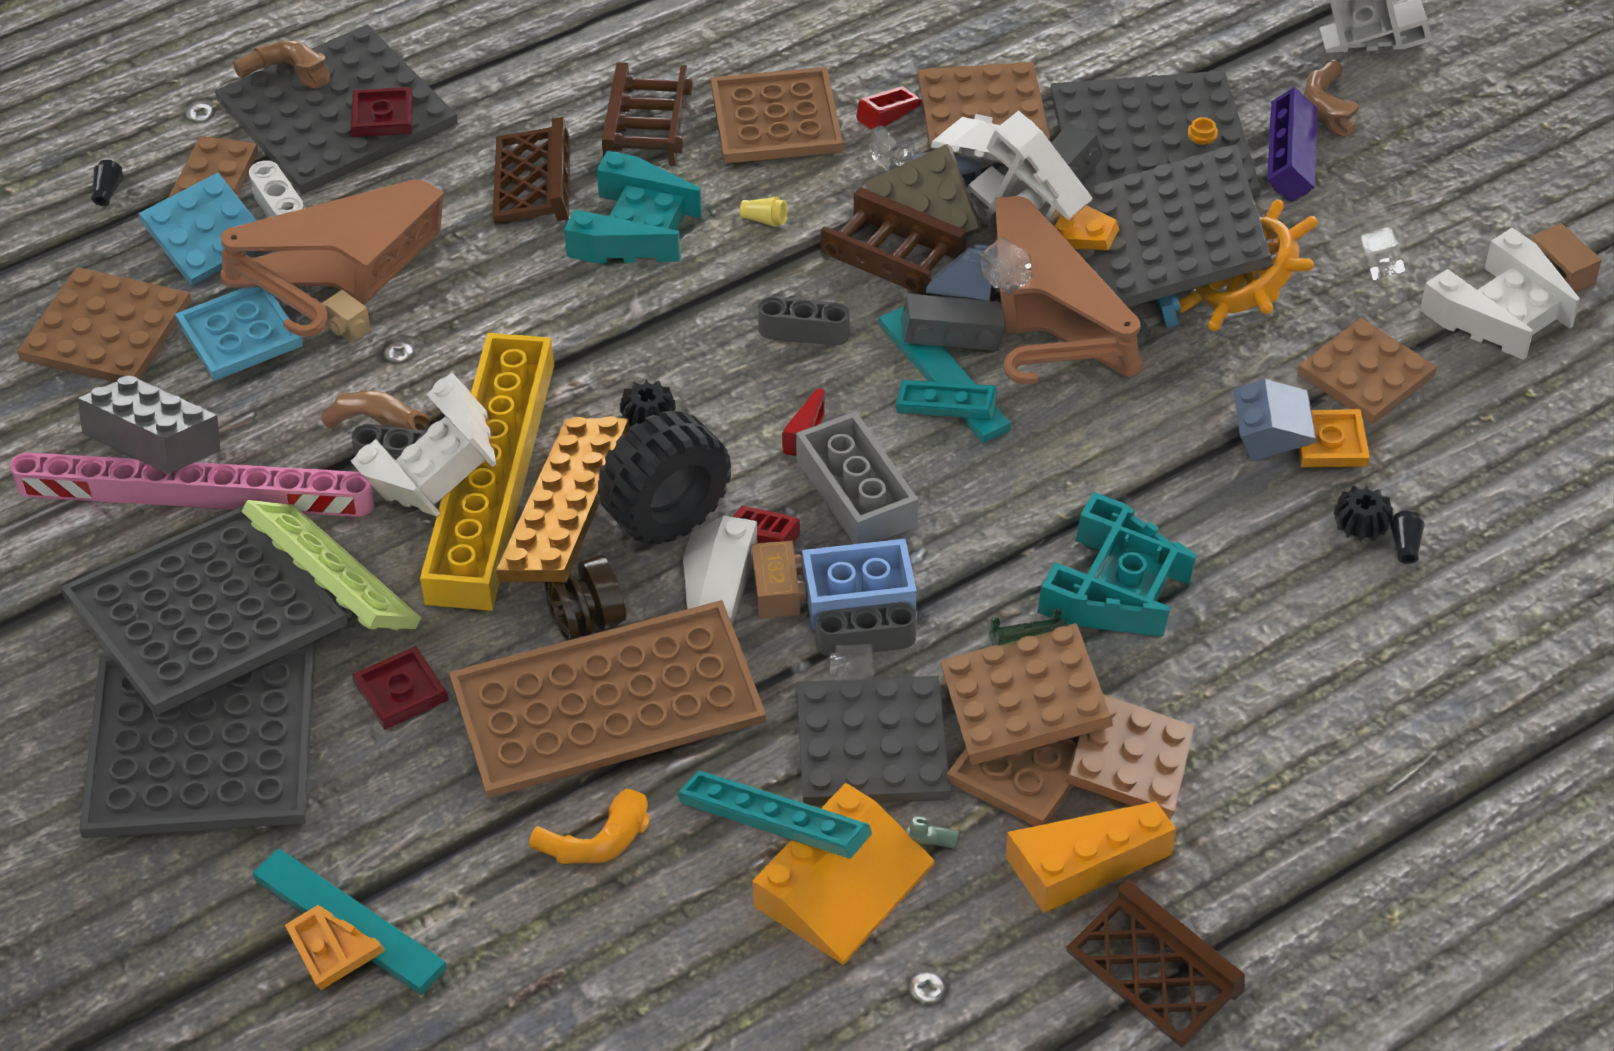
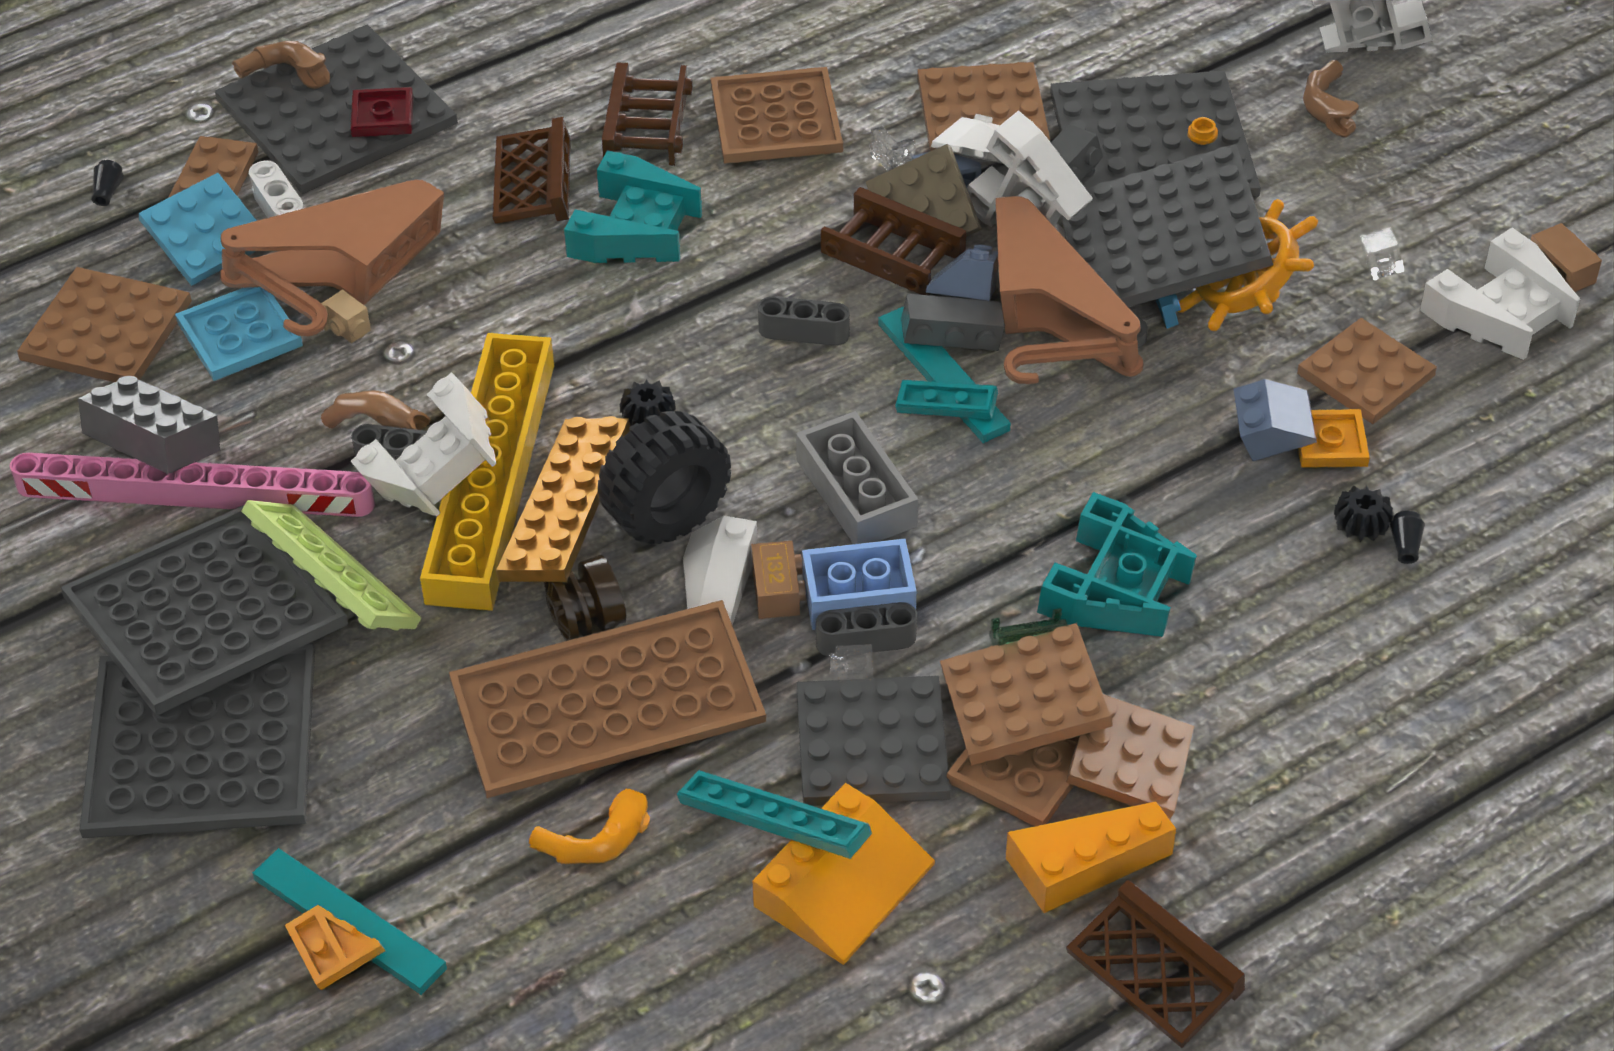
(400, 687): dark red tile -> none
(766, 211): light yellow cone -> none
(784, 524): red slope -> none
(808, 416): red slope -> none
(885, 107): red slope -> none
(924, 833): sand green arm -> none
(1006, 265): clear brick -> none
(1088, 229): light orange wing -> none
(1292, 144): dark purple brick -> none

